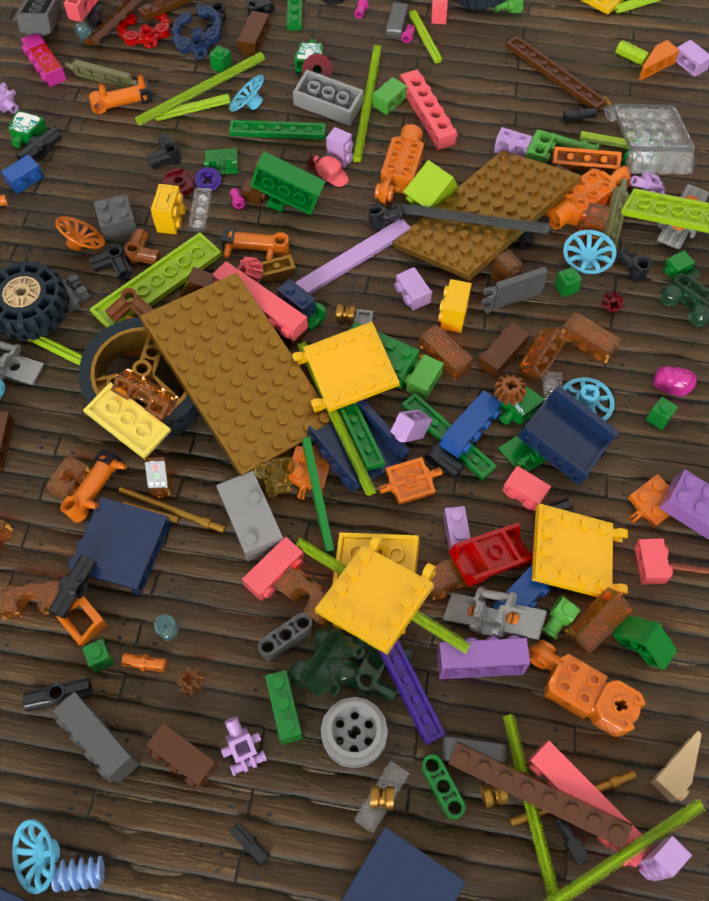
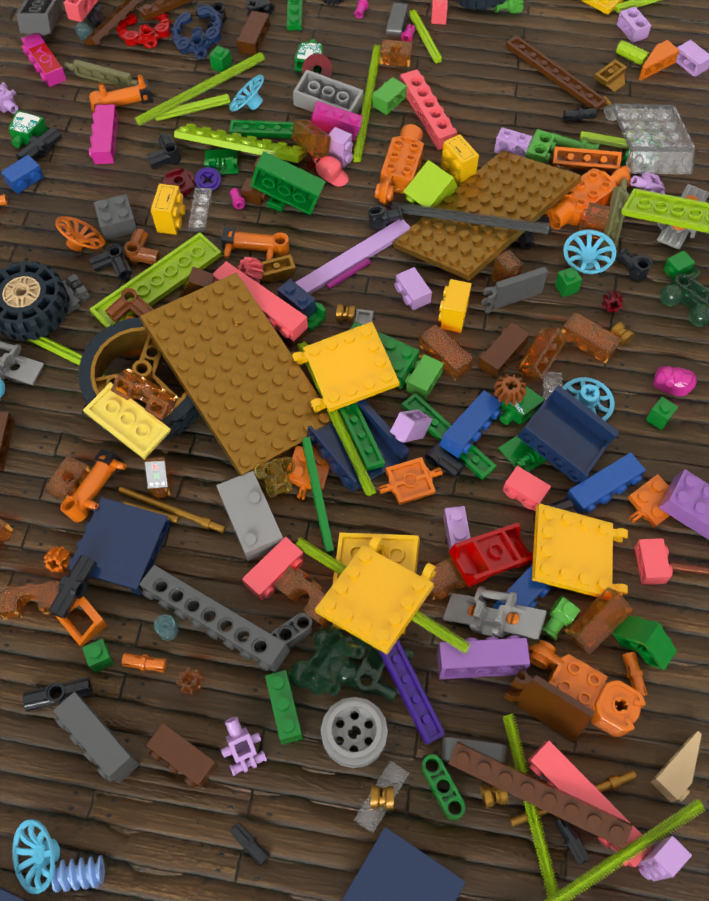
(57, 559): none -> orange gear
(104, 134): none -> dark pink brick
(158, 579): none -> dark grey brick
(237, 142): none -> lime plate
(311, 138): none -> clear orange brick
(328, 117): none -> dark pink brick
(347, 273): none -> magenta bar
(395, 53): none -> clear orange brick
(459, 159): none -> yellow brick
(549, 705): none -> reddish brown tile
(605, 484): none -> blue brick
(612, 75): none -> pearl gold slope
(623, 333): none -> pearl gold wheel
(633, 24): none -> lavender brick
(634, 673): none -> orange pin

